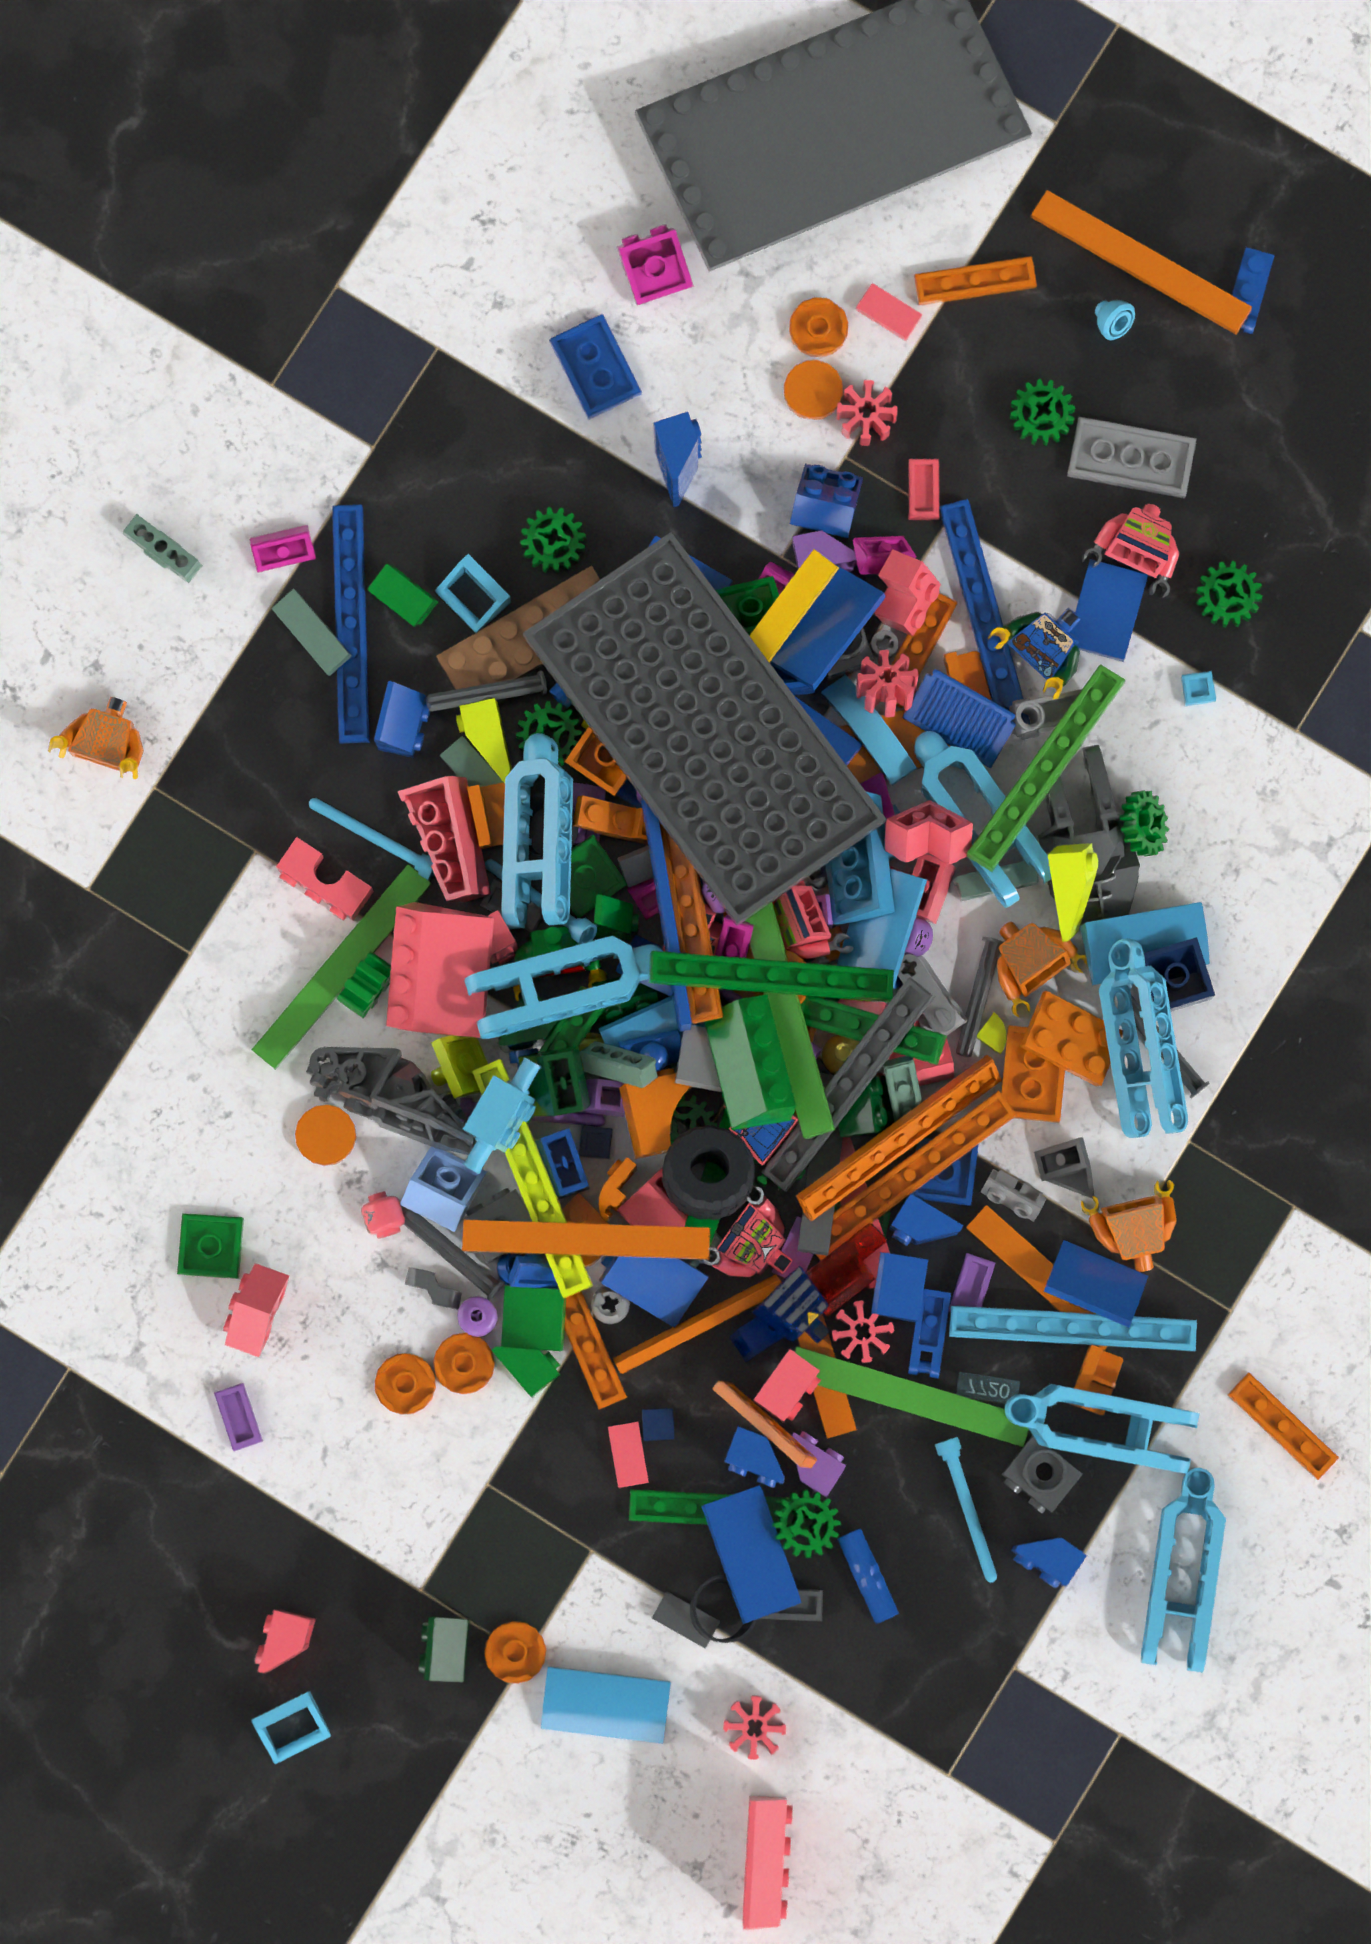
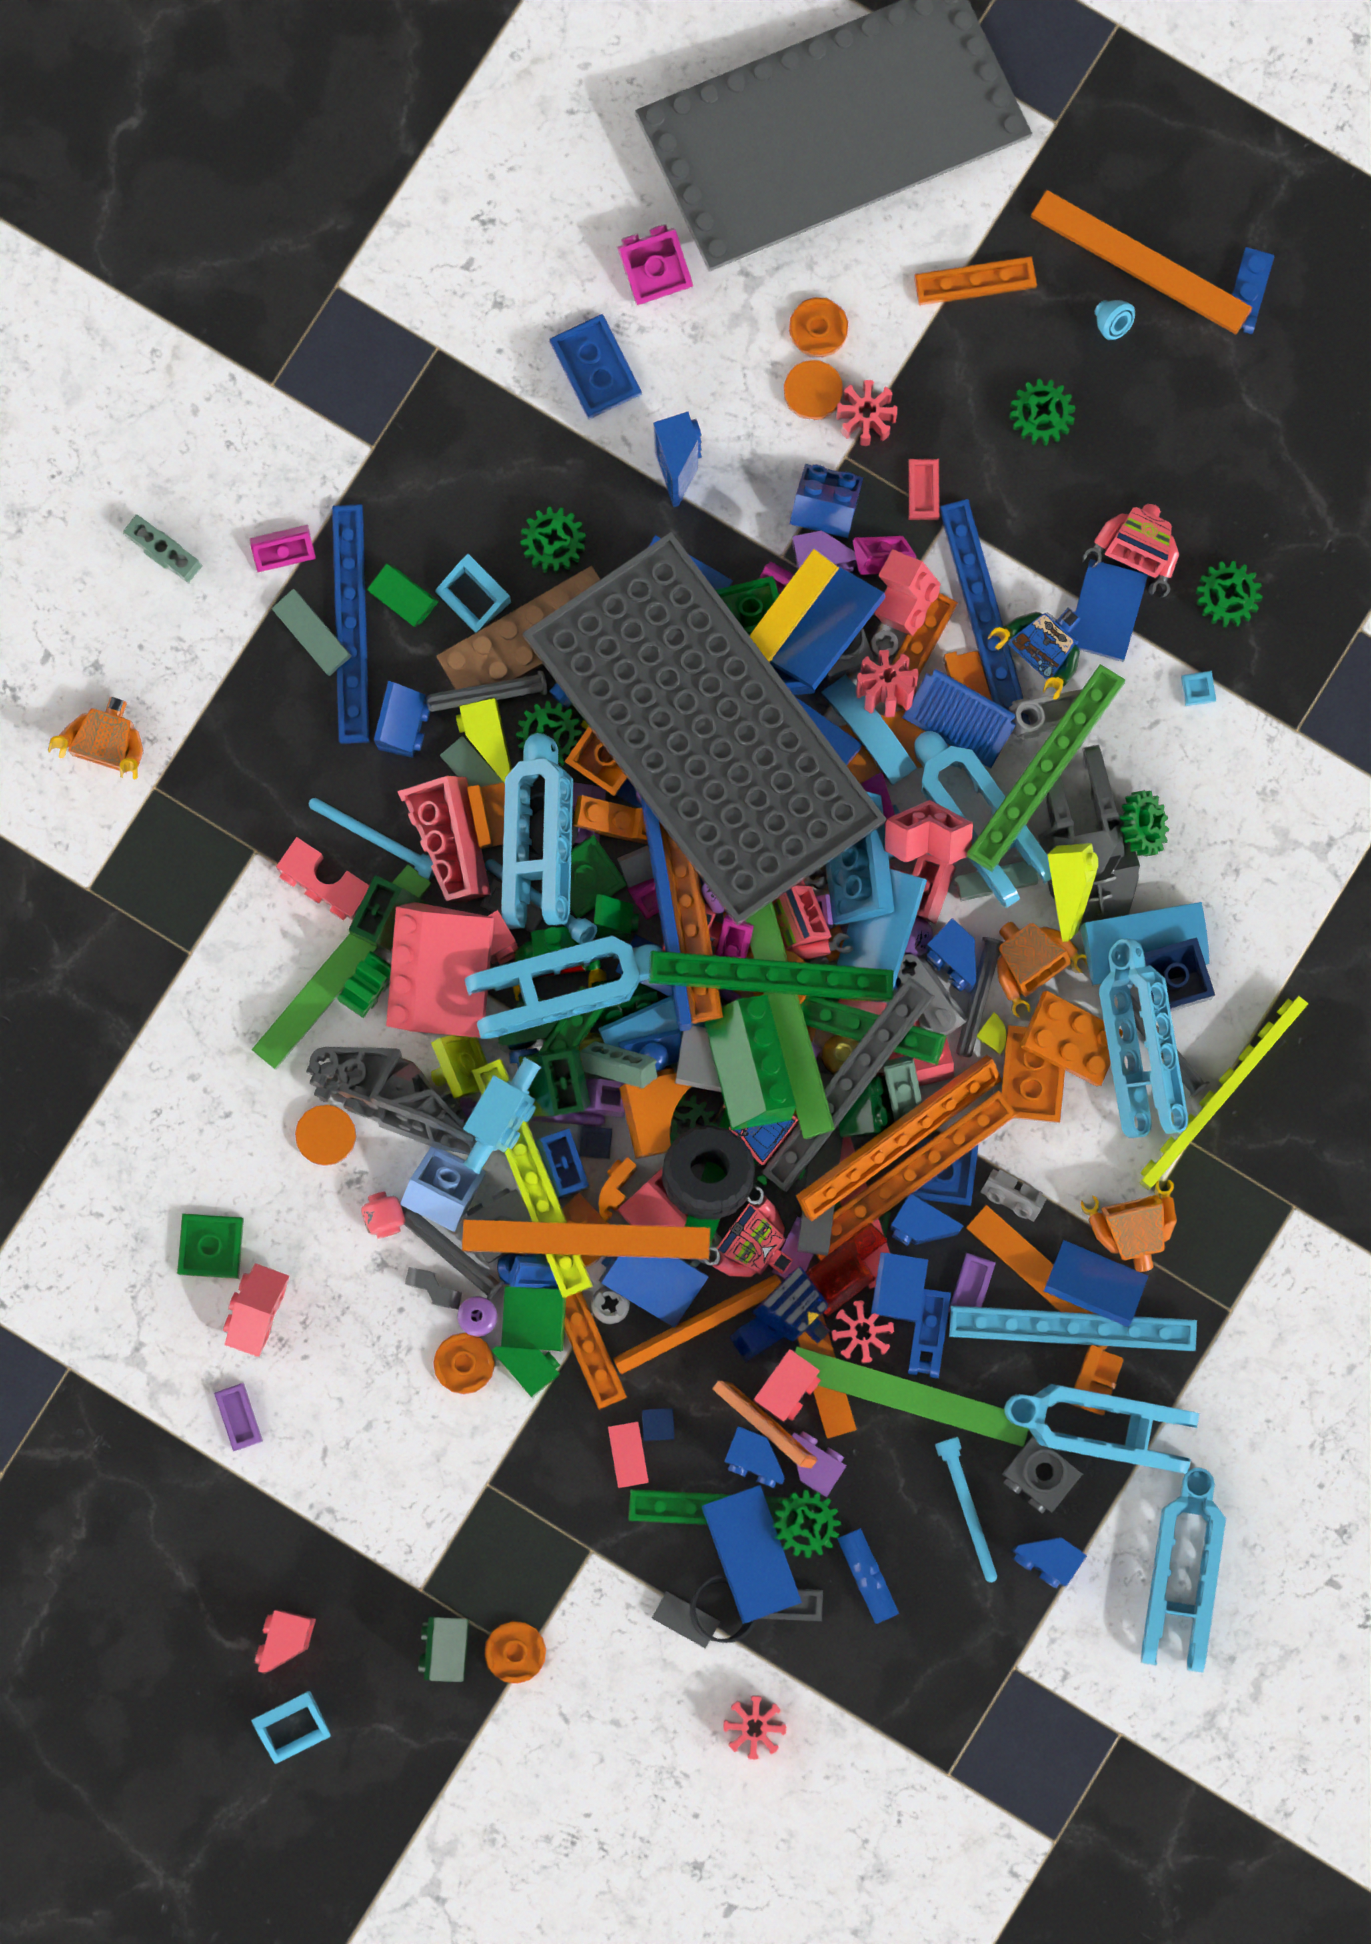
(377, 912): none -> dark green slope
(405, 1384): orange tile -> none
(605, 1705): dark azure slope -> none
(765, 1861): coral slope -> none
(889, 312): coral tile -> none
(955, 953): none -> blue slope
(986, 1387): clear light blue sticker -> none
(1067, 1166): dark grey slope -> none
(1131, 457): light grey tile -> none
(1230, 1081): none -> neon yellow plate
(1283, 1426): orange tile -> none

